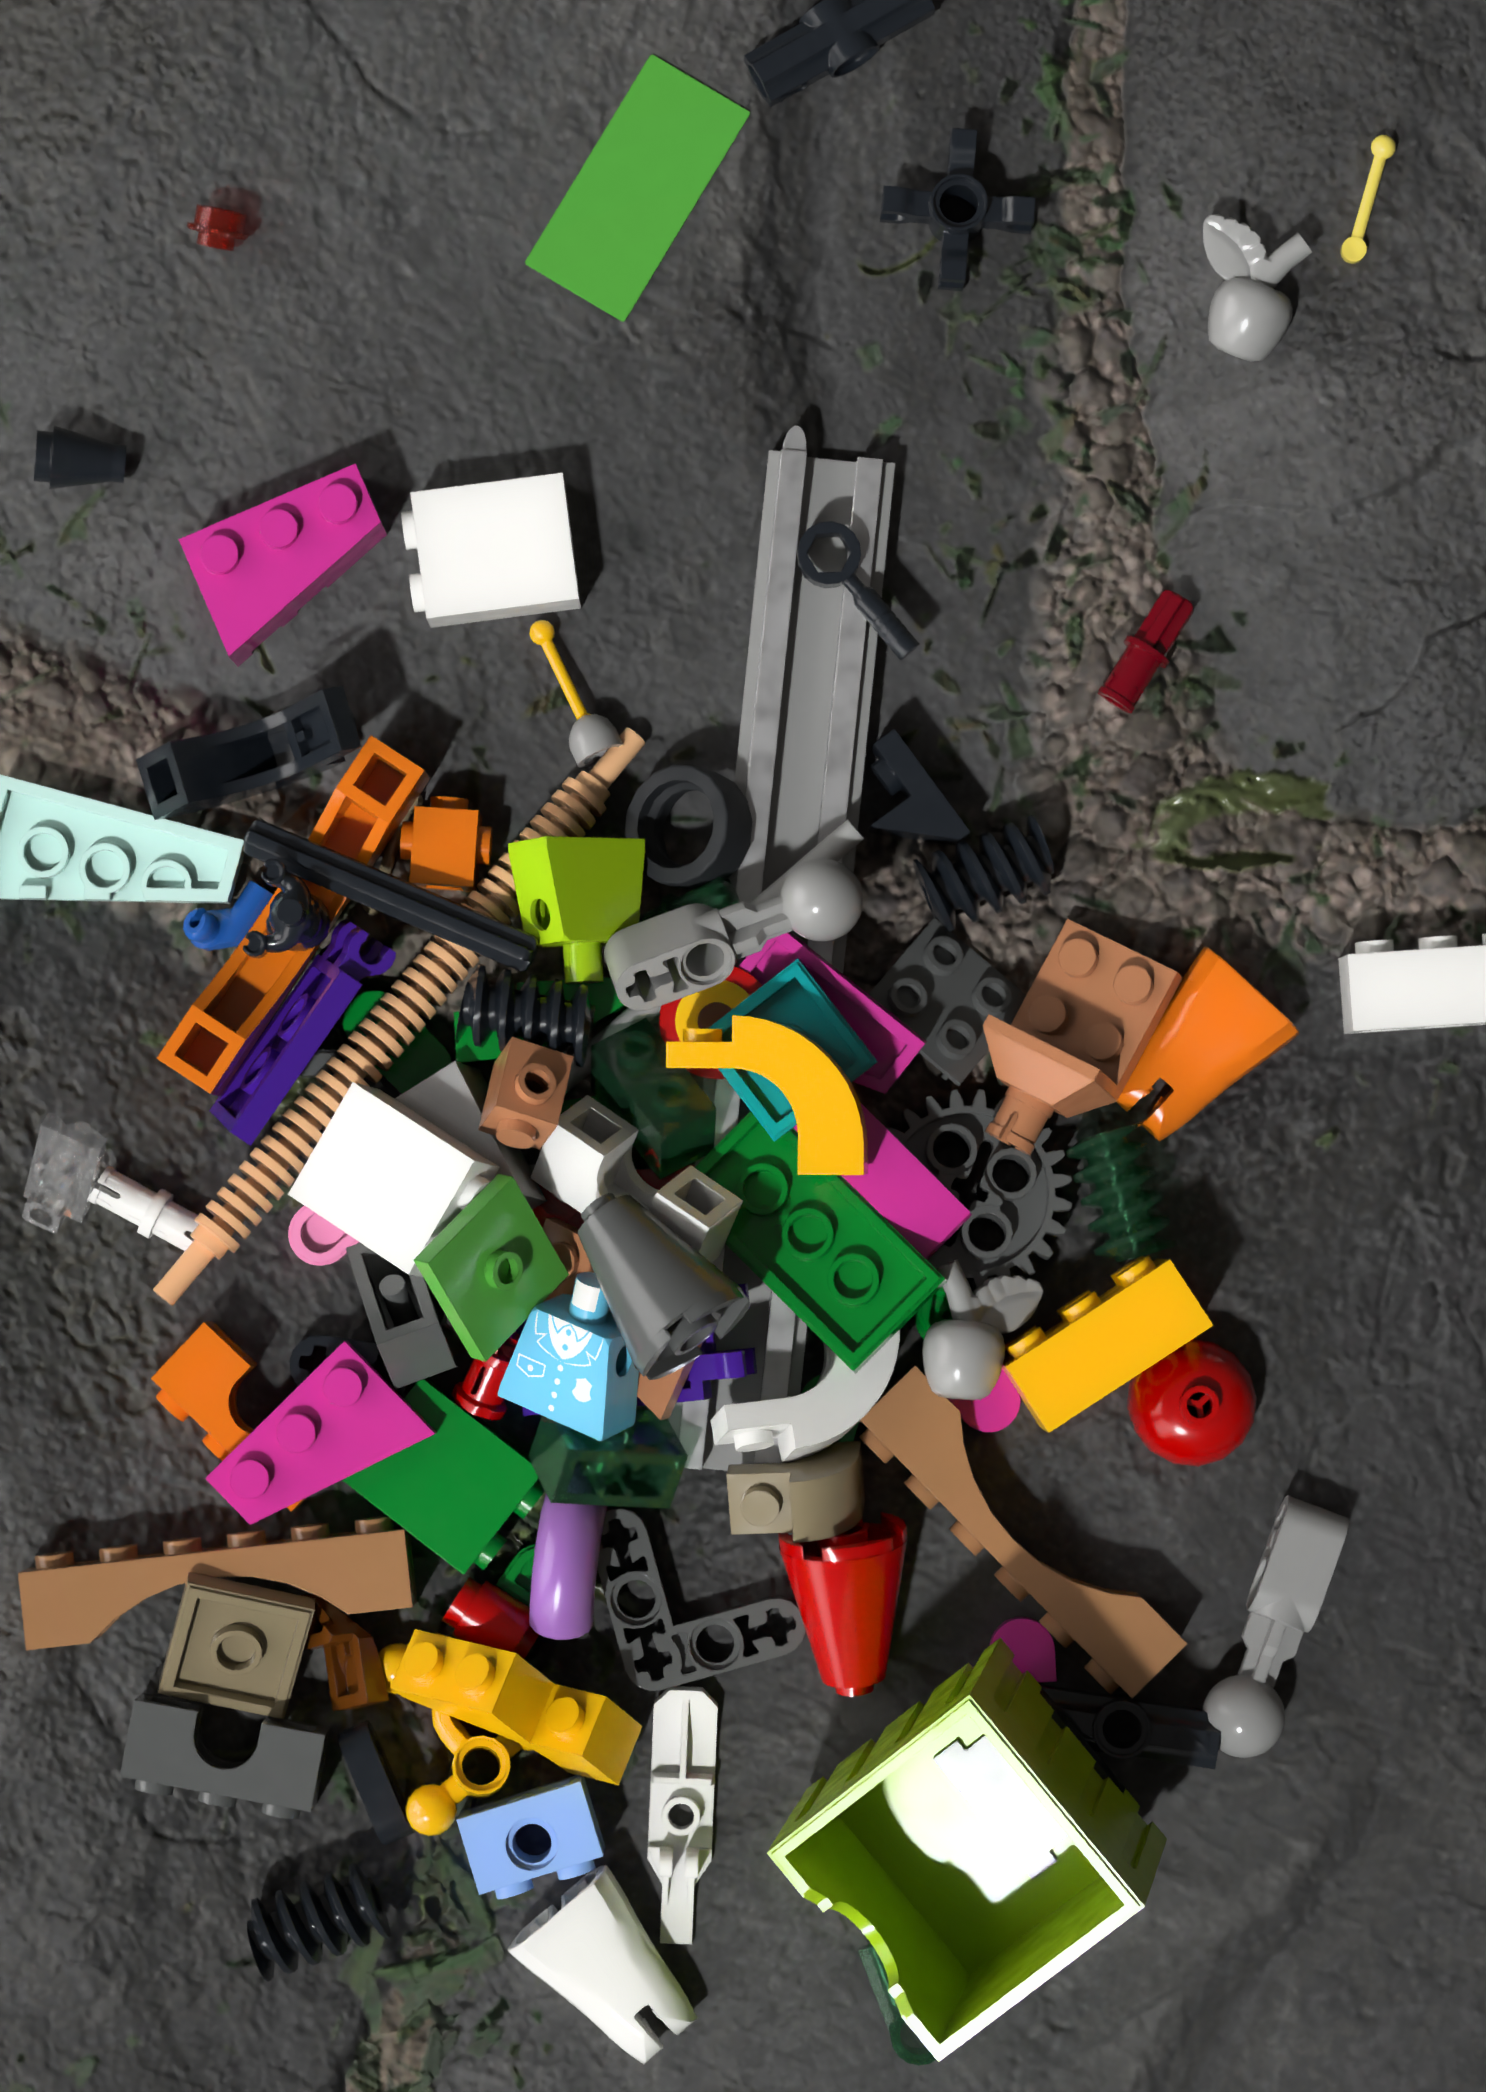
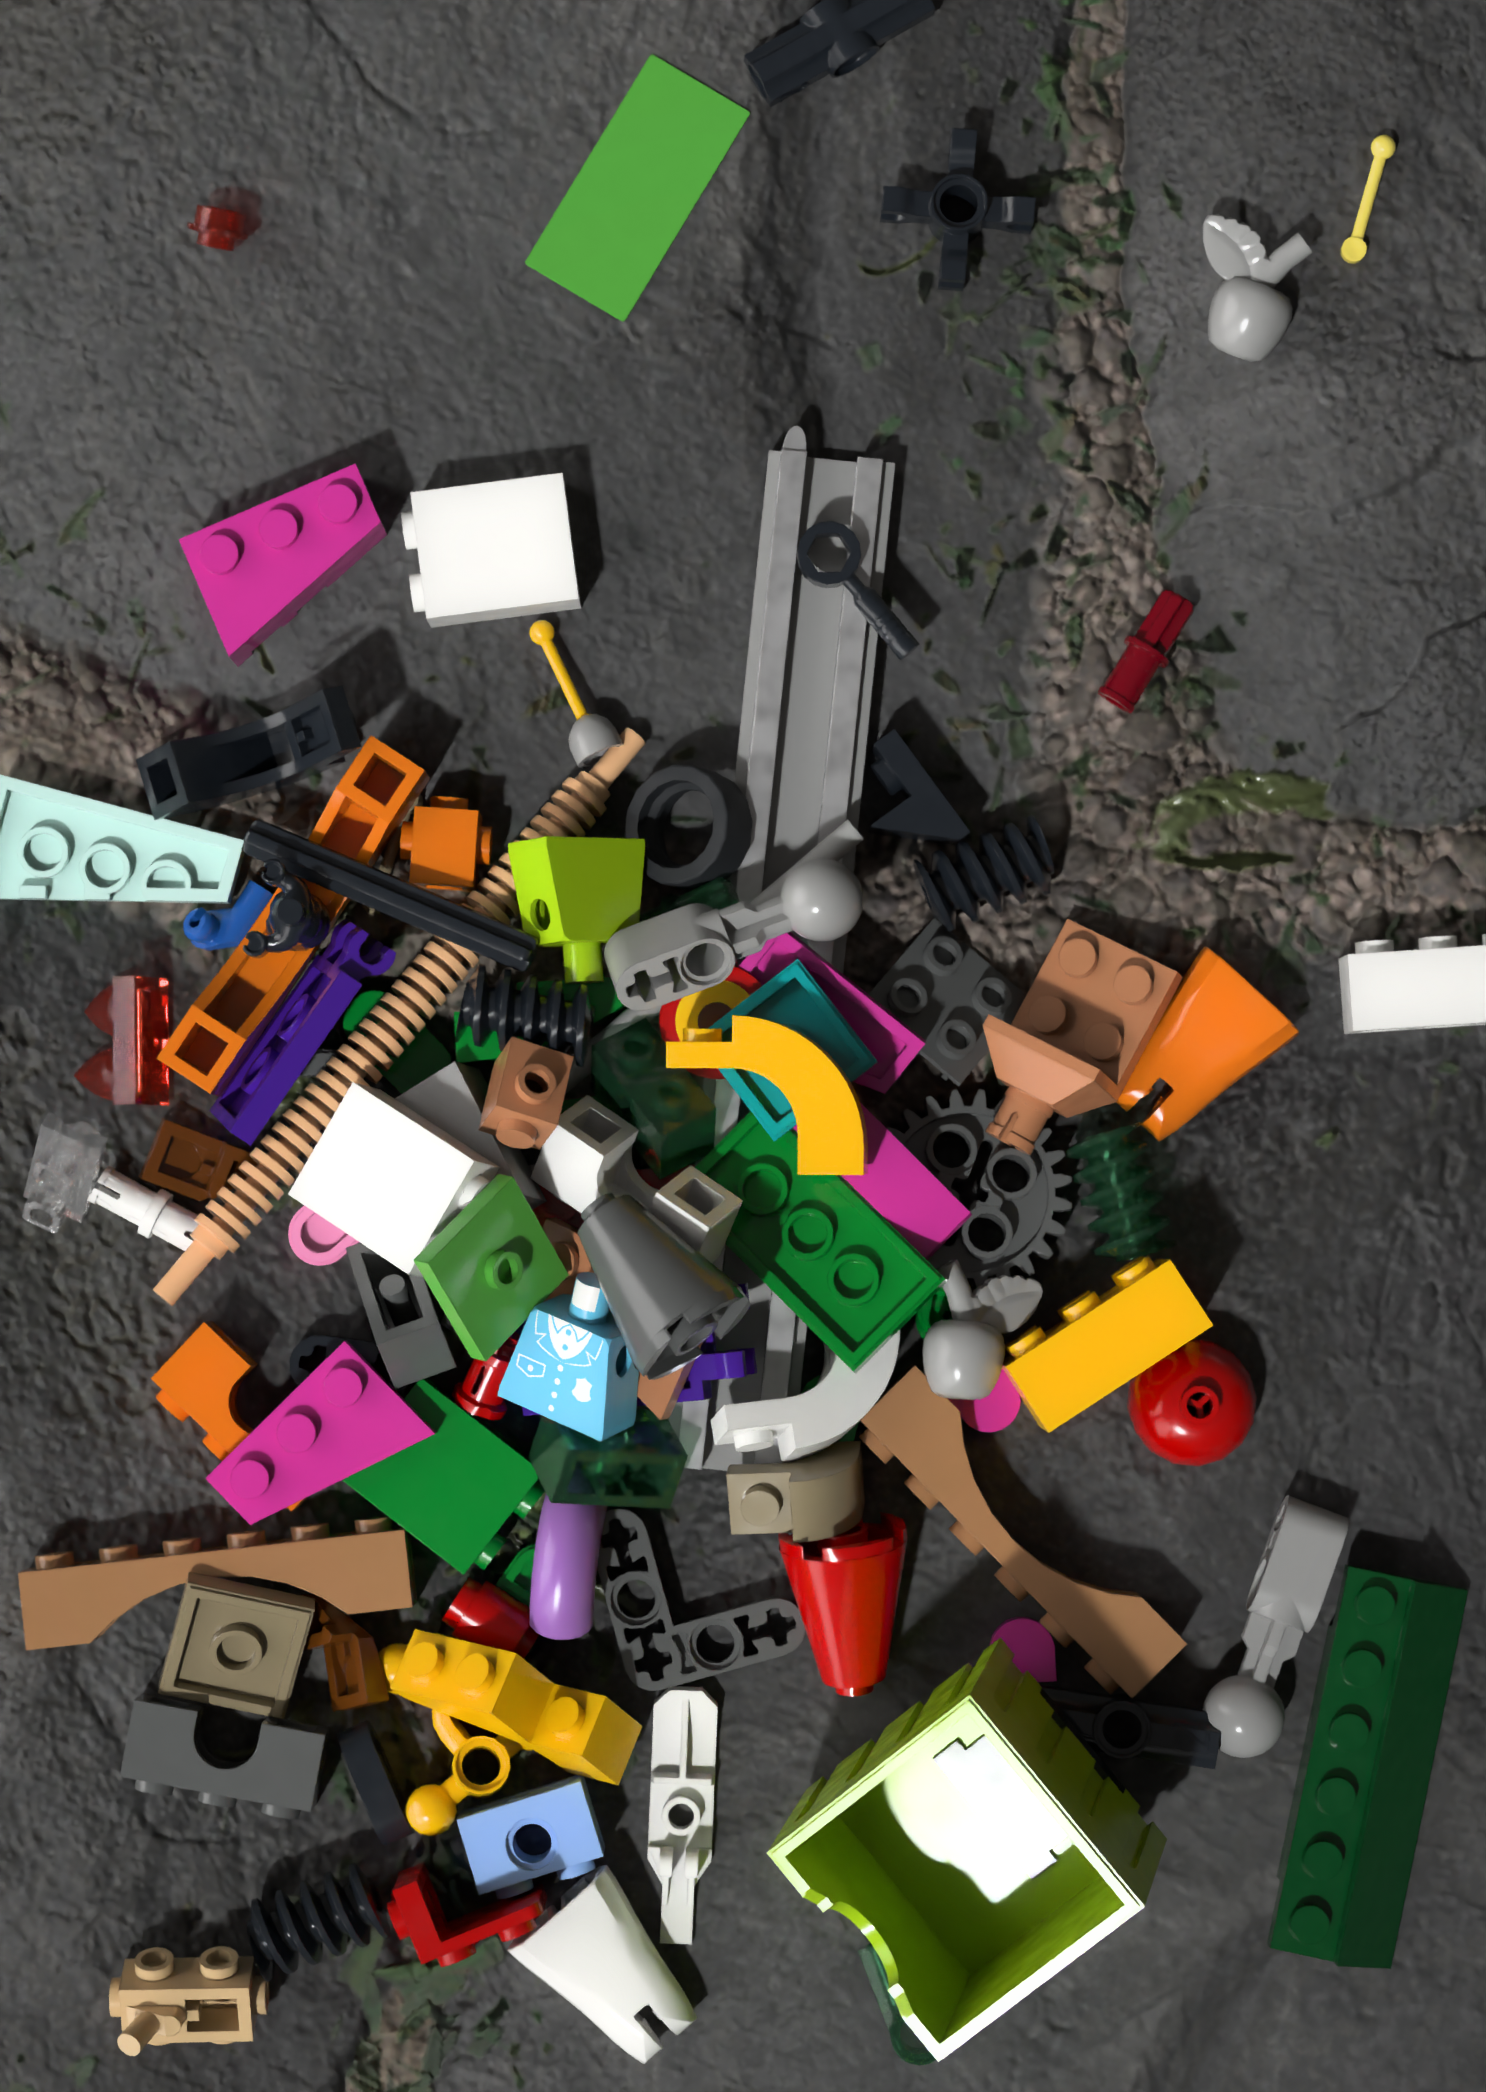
(77, 459): black cone -> none
(137, 1018): none -> clear red tile
(187, 1998): none -> tan brick
(192, 1161): none -> reddish brown slope
(419, 1915): none -> red bracket
(1366, 1768): none -> dark green slope

